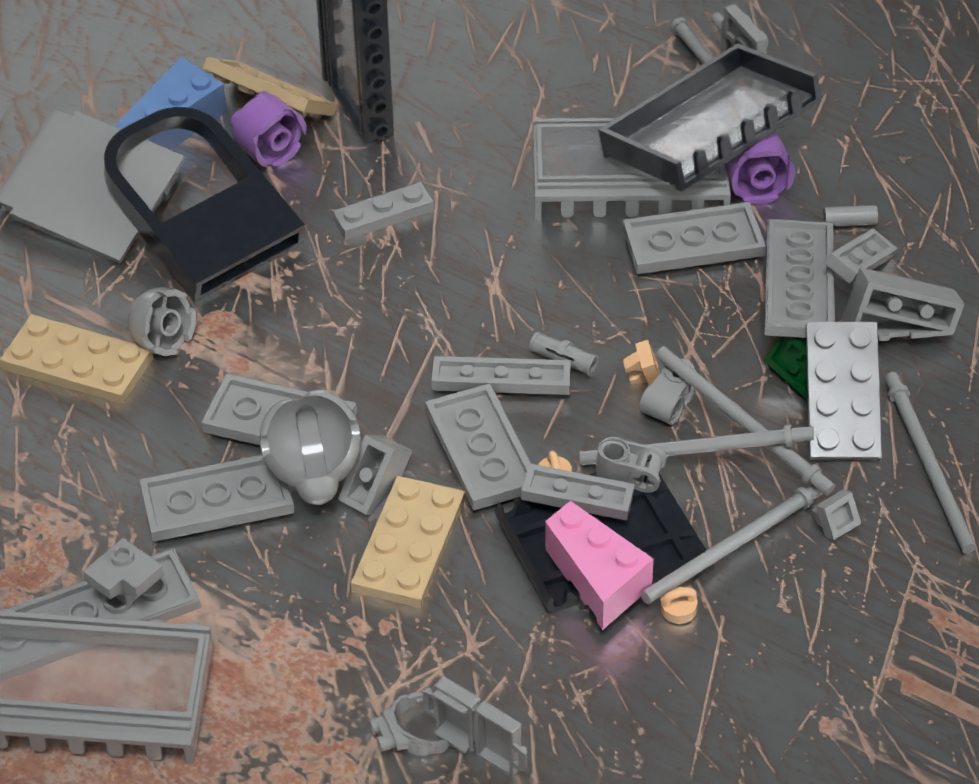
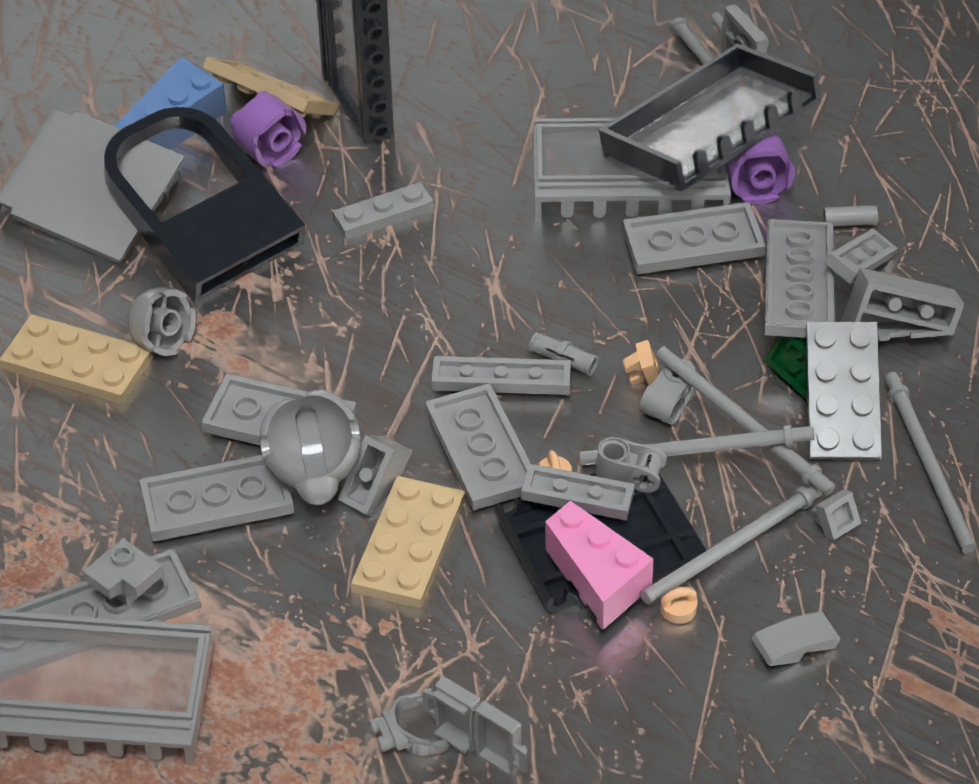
(791, 638): none -> light grey slope

